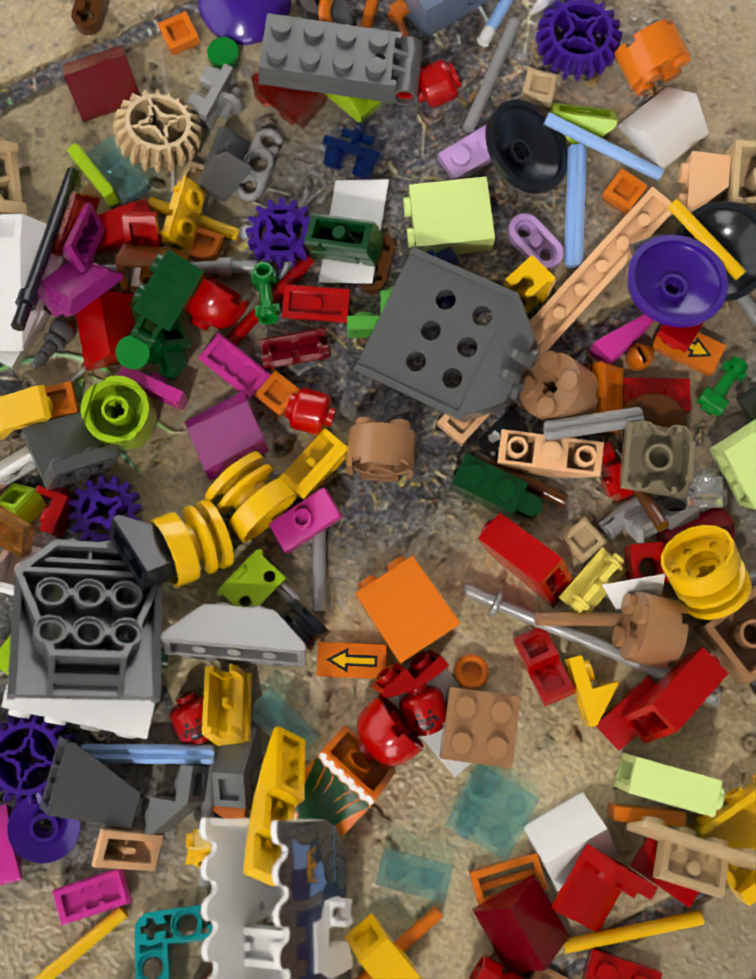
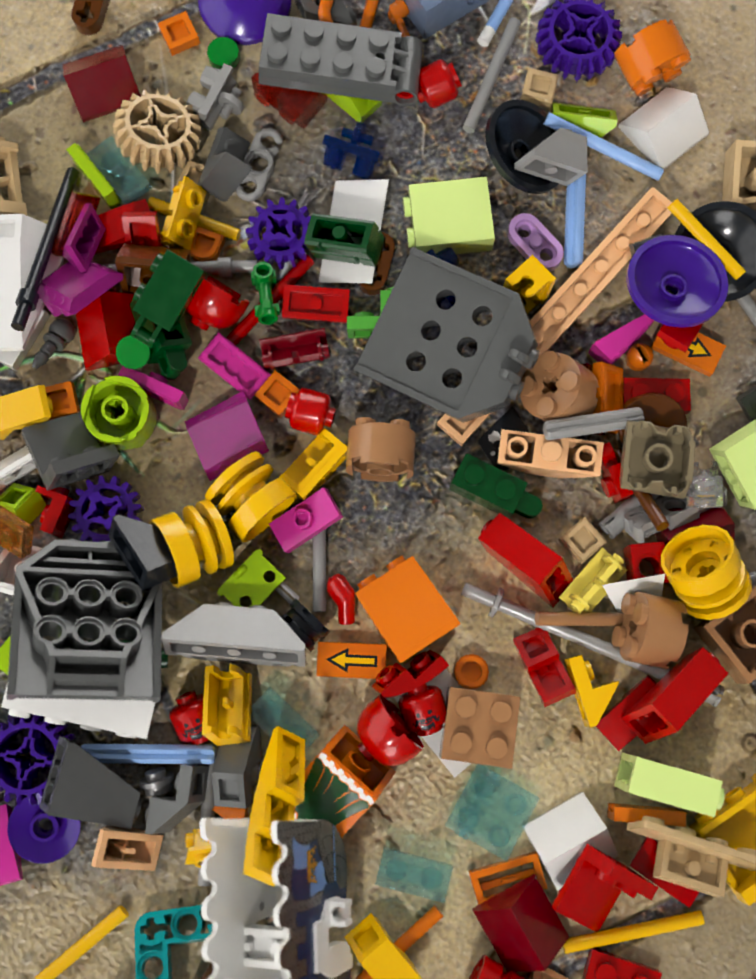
(92, 895): dark pink plate -> none
(157, 781): none -> flat silver plate
(344, 597): none -> red arm
(466, 155): lavender plate -> none
(534, 486): reddish brown bar -> none
(557, 158): none -> light grey slope
(624, 191): orange tile -> none
(703, 179): light nougat slope -> none
(713, 400): green bar -> none

